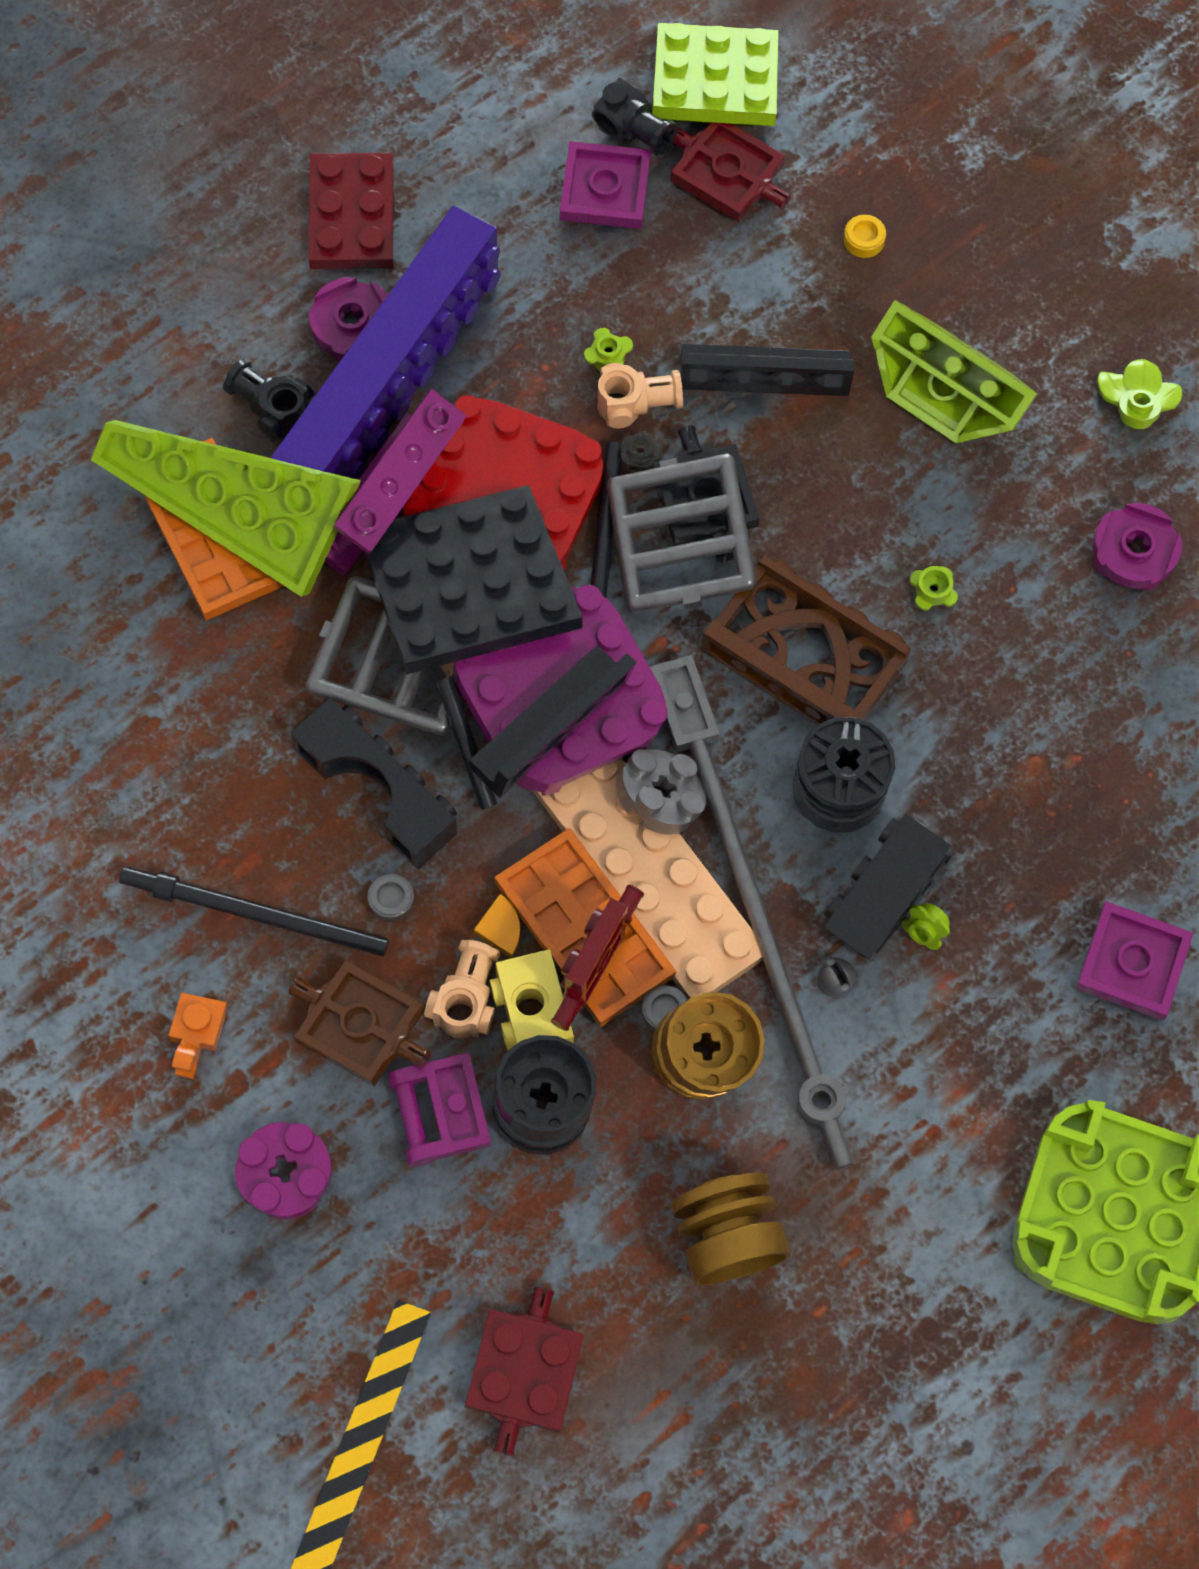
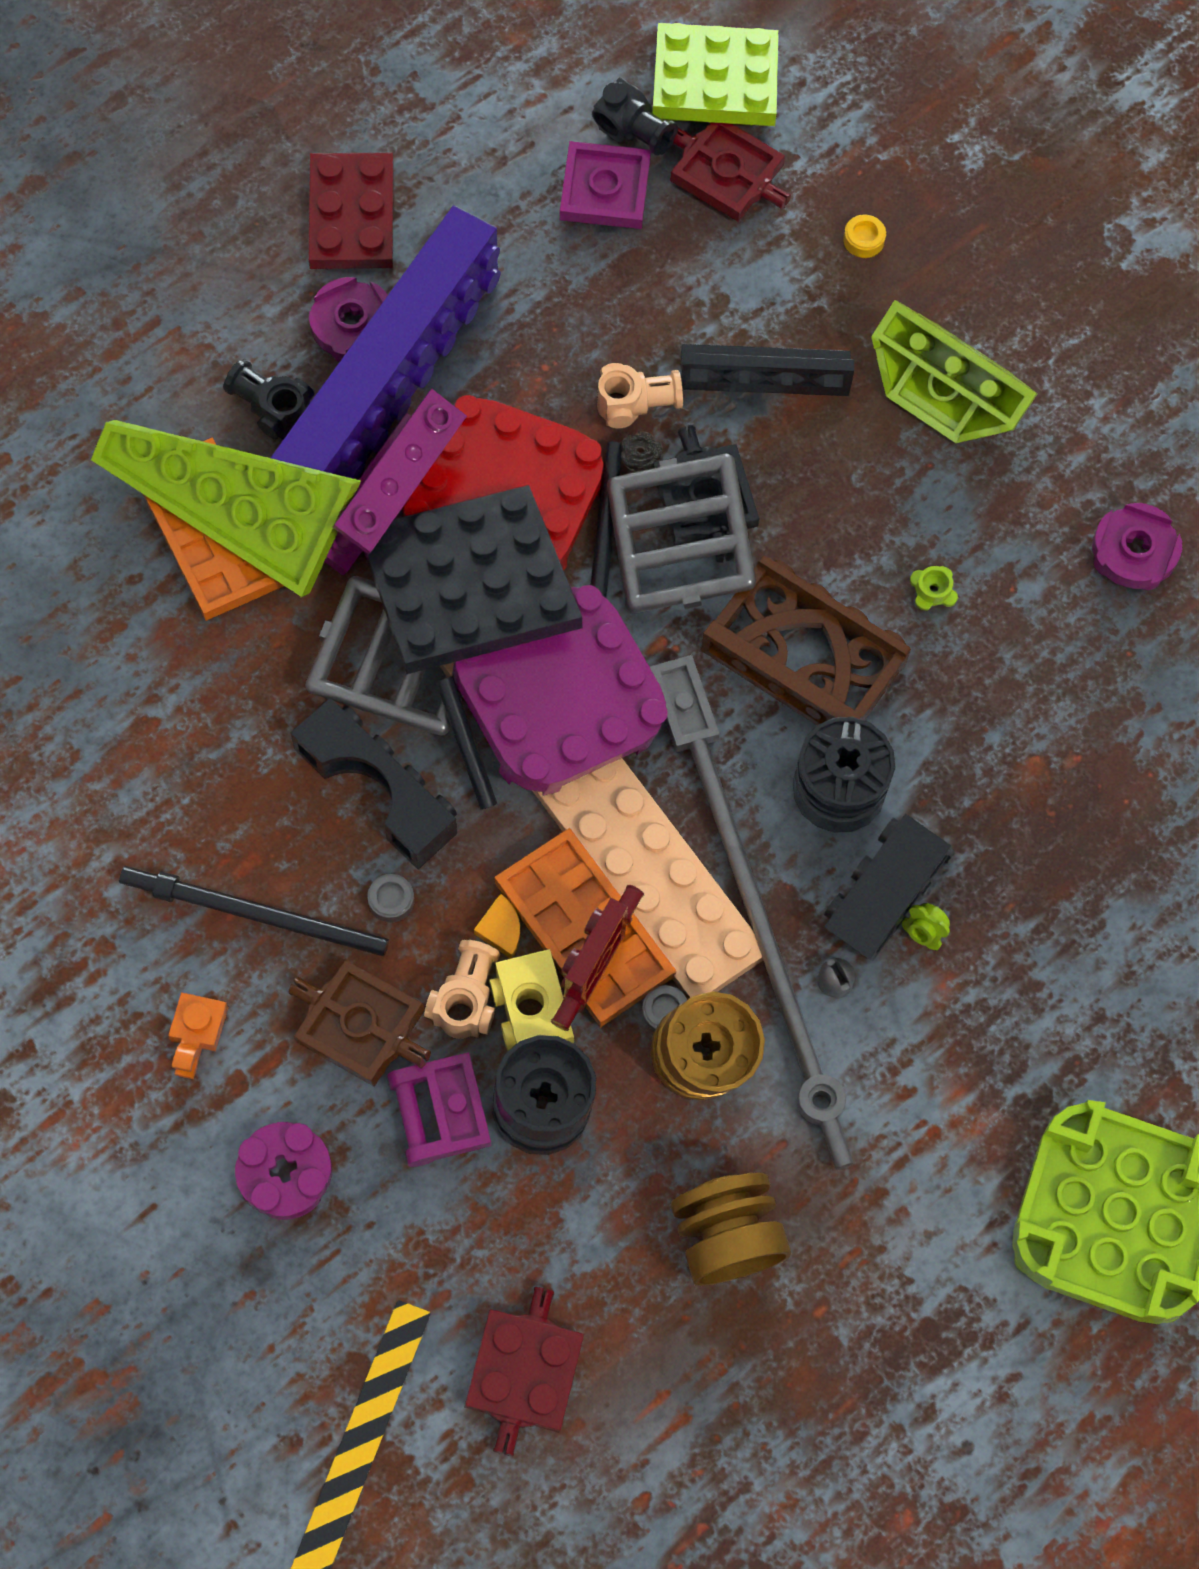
(550, 719): black fence -> none
(604, 339): lime plate -> none
(676, 776): flat silver plate -> none
(1134, 960): magenta plate -> none
(1139, 393): lime plate -> none

